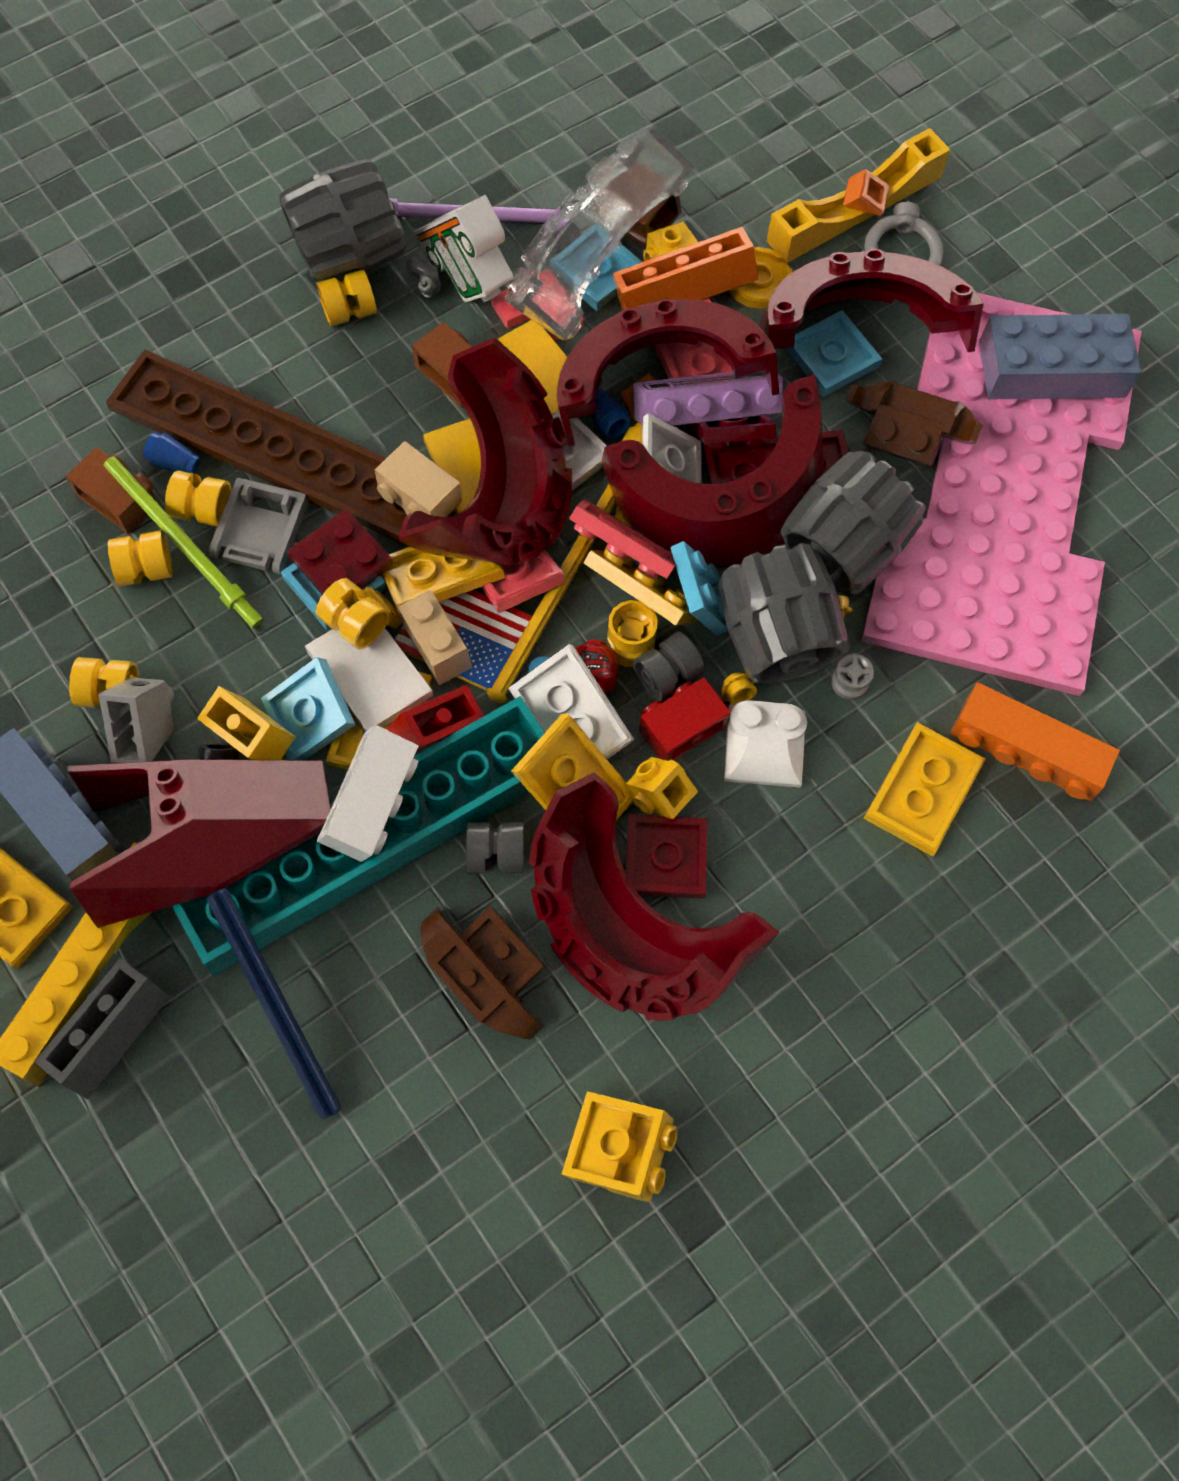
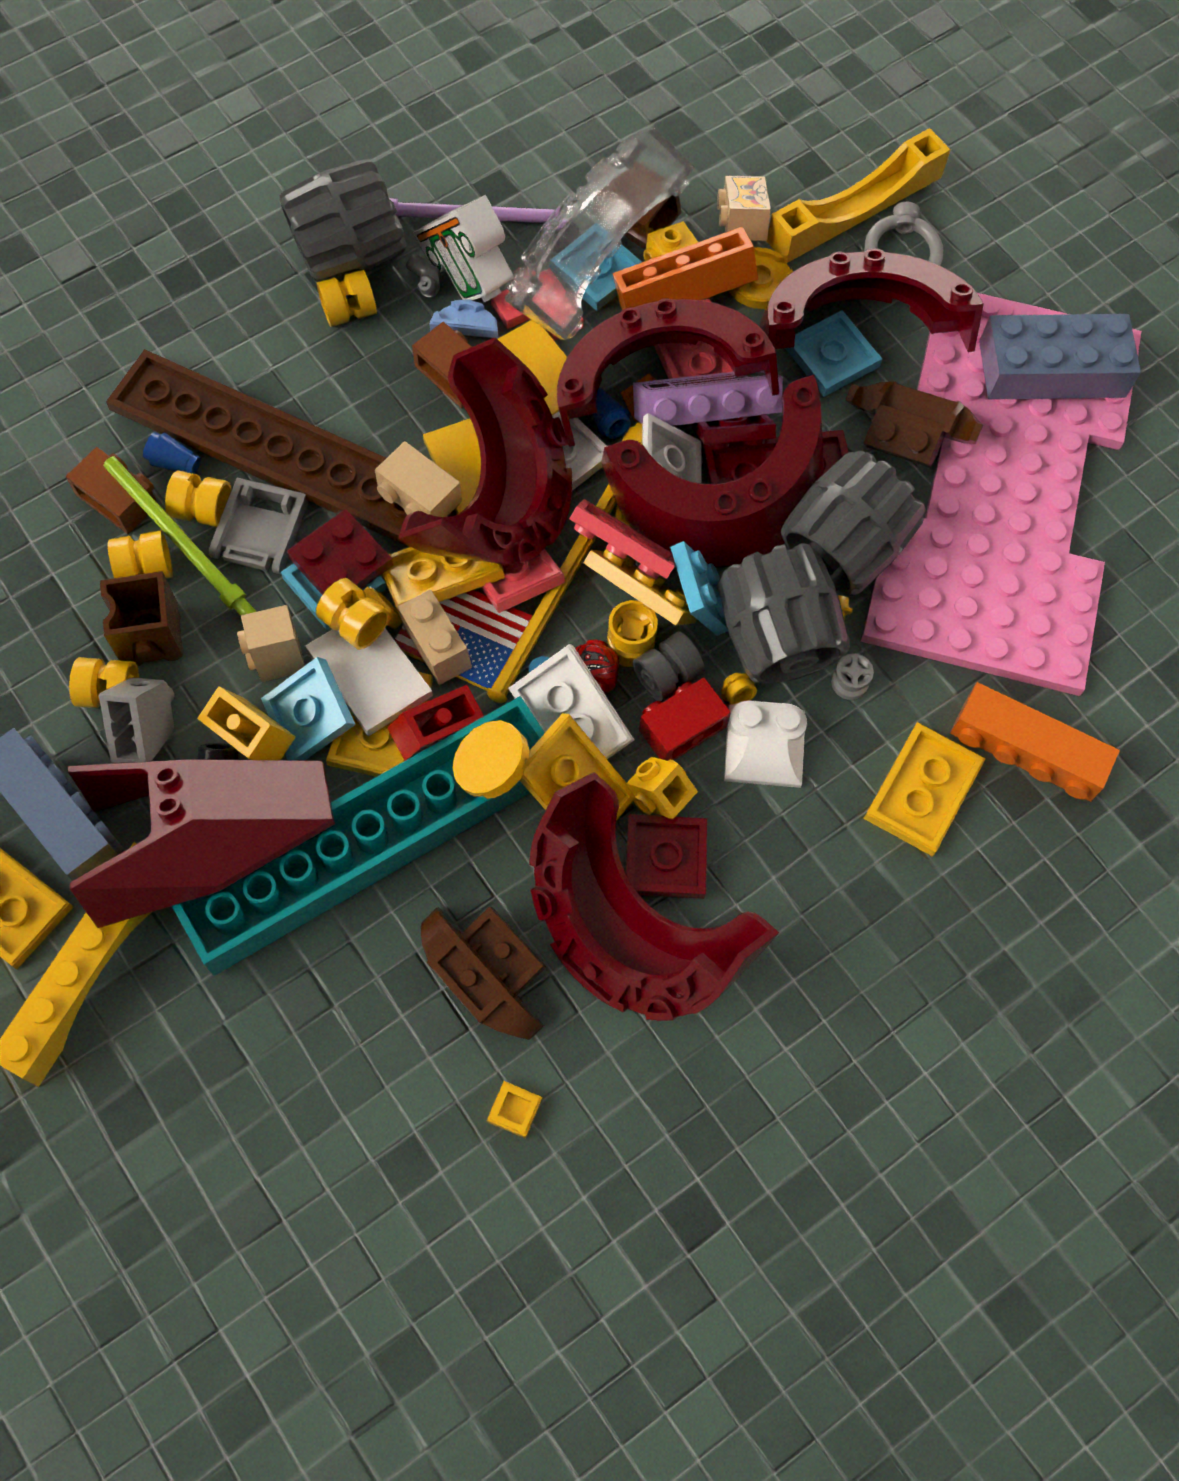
(102, 1029): dark grey brick -> none
(132, 607): none -> reddish brown piece
(271, 643): none -> tan brick
(274, 1003): dark blue axle -> none
(369, 794): white brick -> none
(468, 318): none -> light blue plate
(490, 759): none -> yellow tile
(495, 847): dark grey wheel -> none
(514, 1109): none -> yellow tile
(620, 1146): yellow plate -> none
(745, 205): none -> tan brick
(866, 193): orange slope -> none

